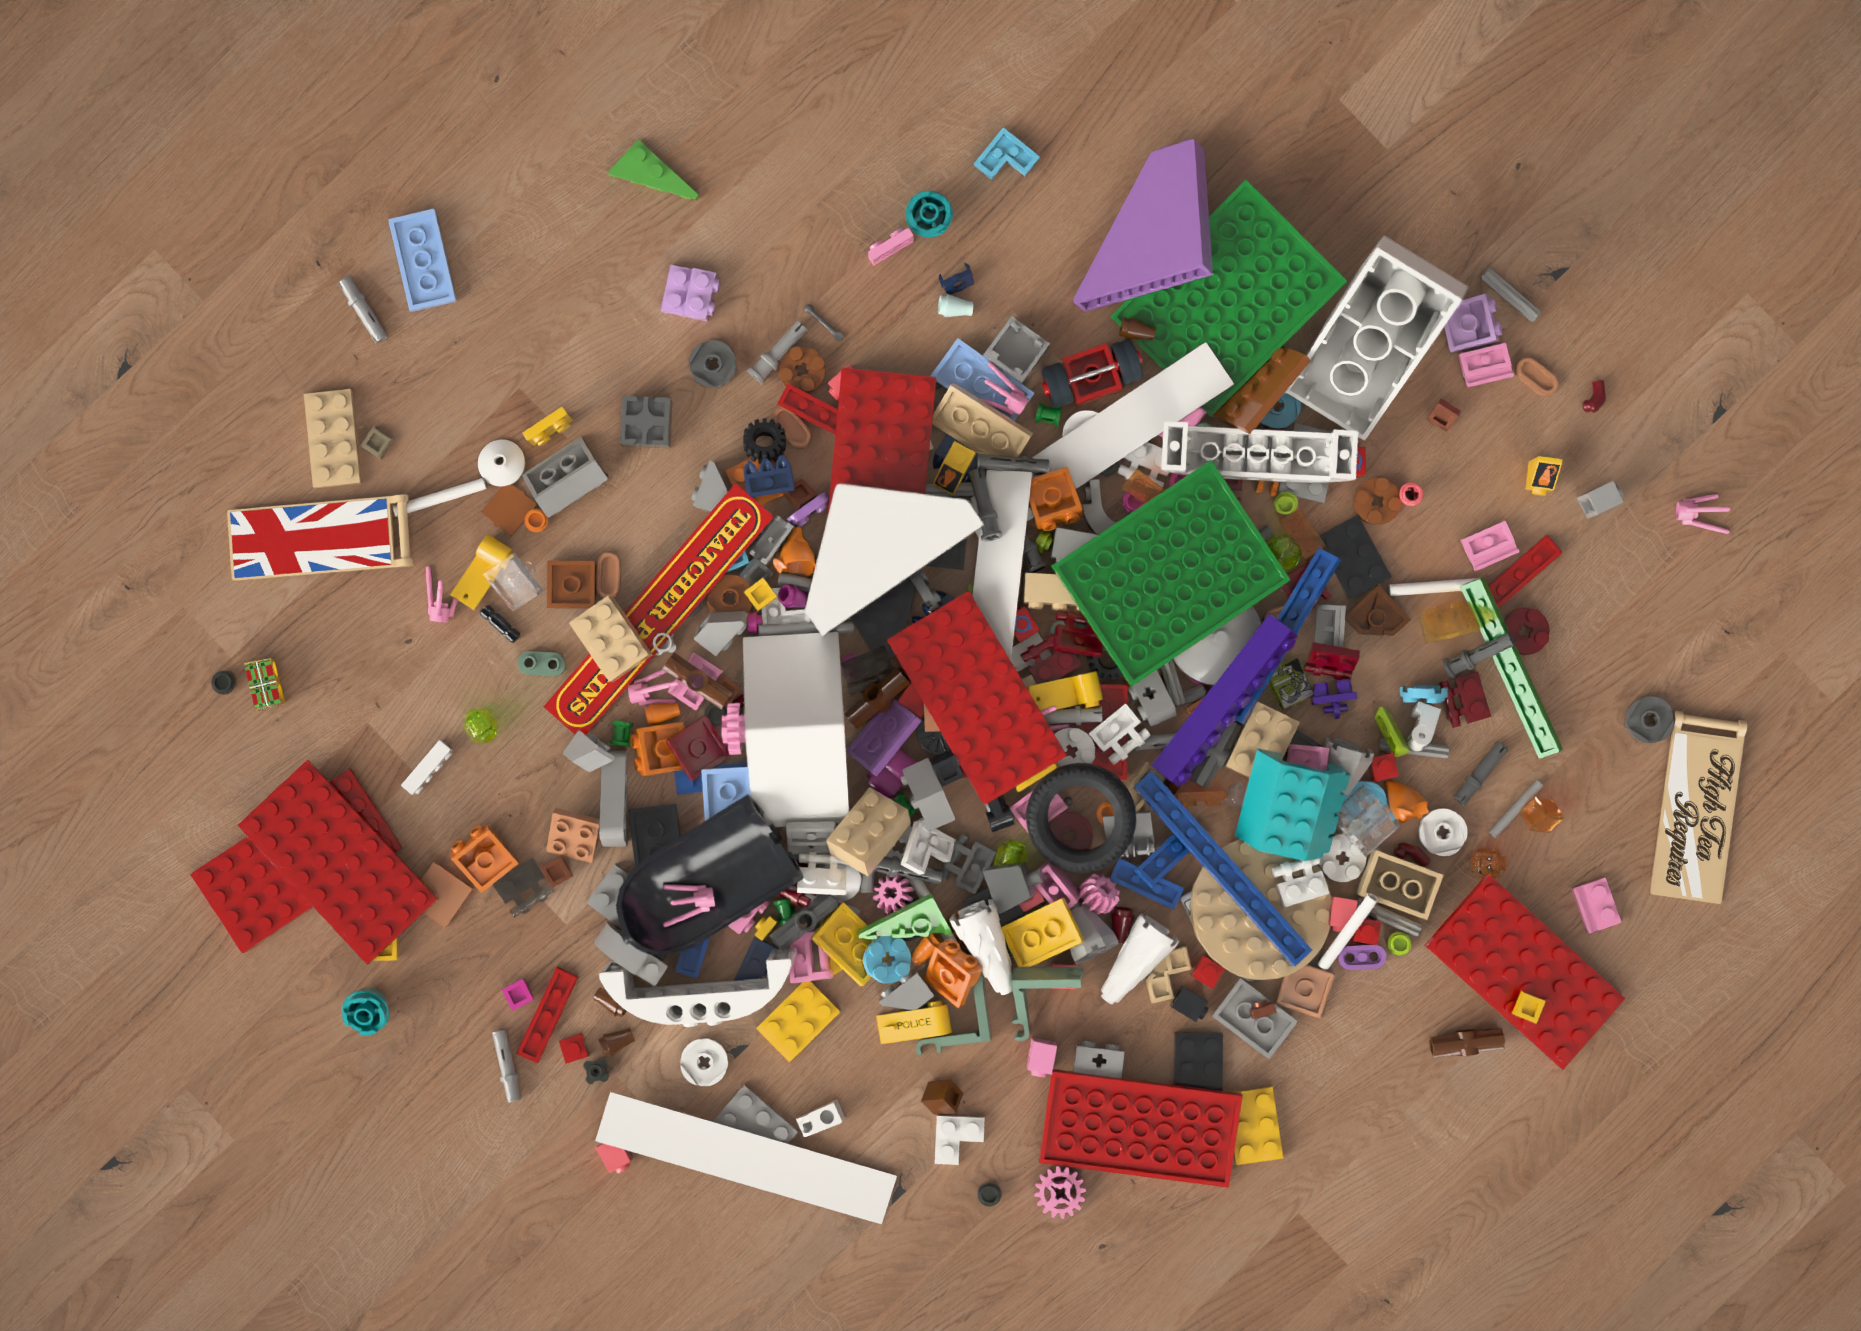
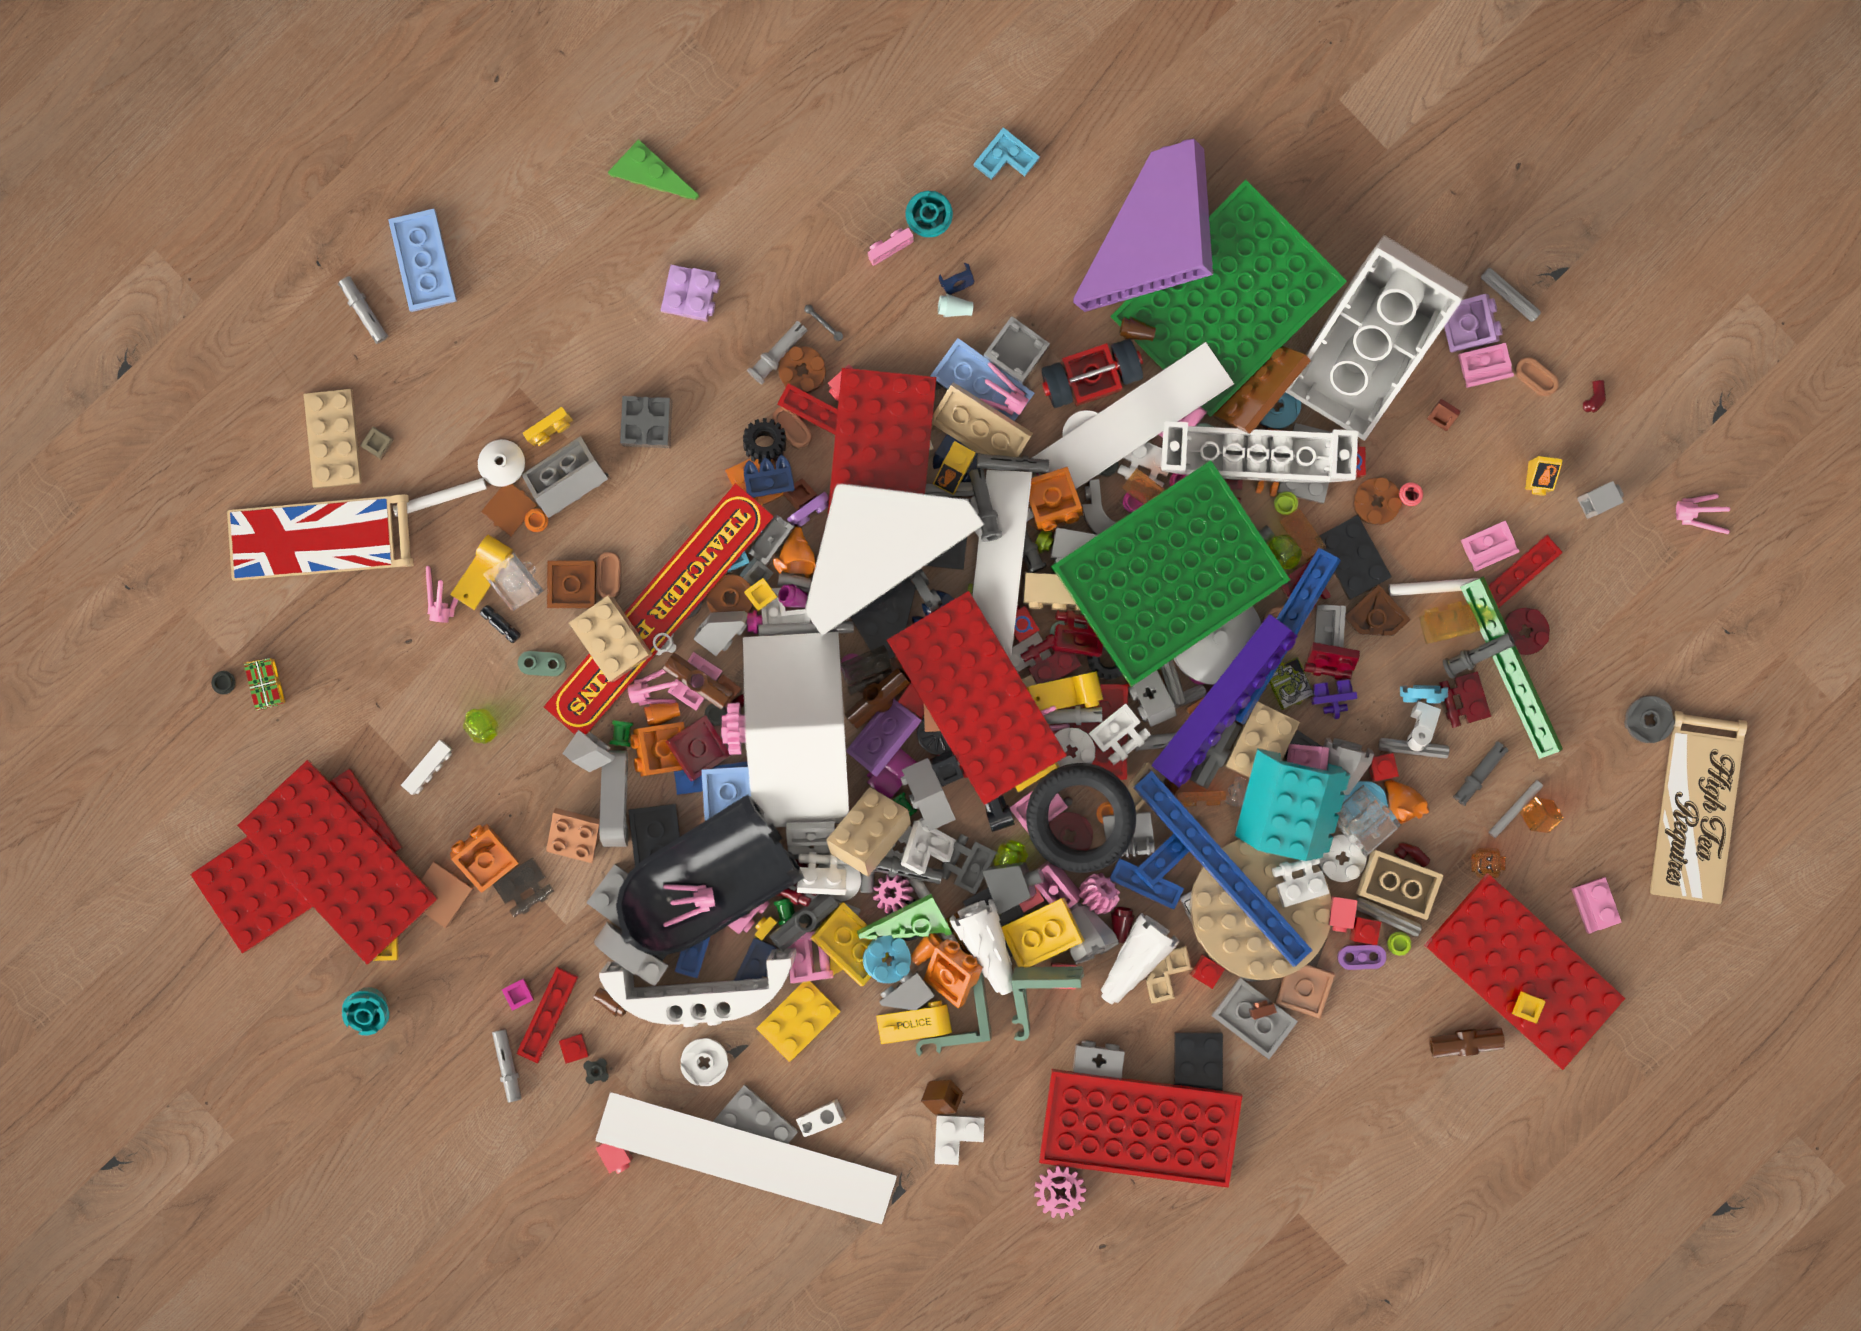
(556, 871): copper plate -> none
(615, 1041): reddish brown cone -> none
(708, 351): dark grey plate -> none
(711, 488): light grey slope -> none
(989, 1194): pearl dark grey plate -> none
(1041, 1057): bright pink brick -> none
(1048, 414): green bush -> none
(1190, 1004): black brick -> none
(1257, 1127): yellow plate -> none
(1348, 931): white piece -> none
(1391, 732): lime slope -> none
(1454, 839): white plate -> none

